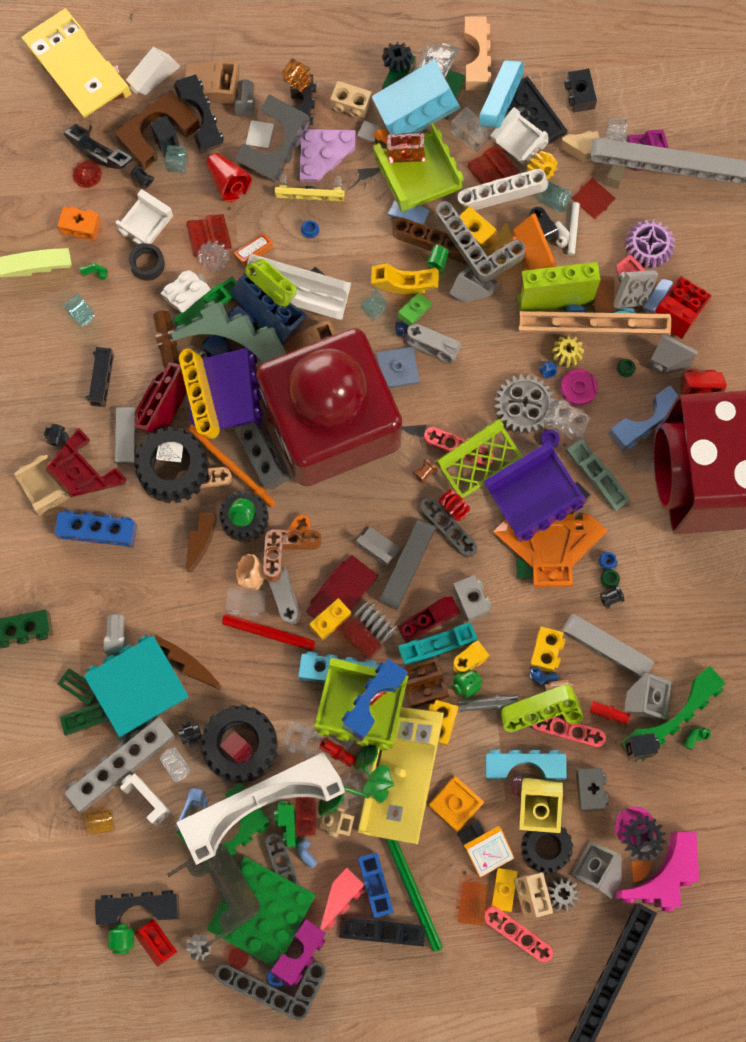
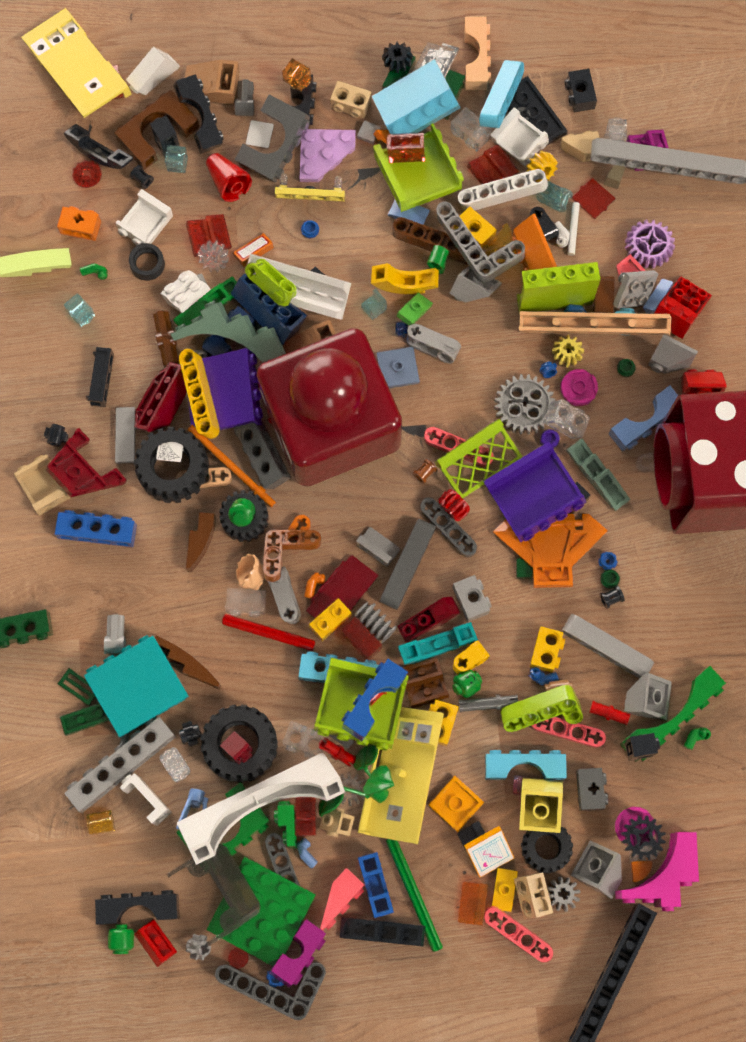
(311, 584): none -> orange arm

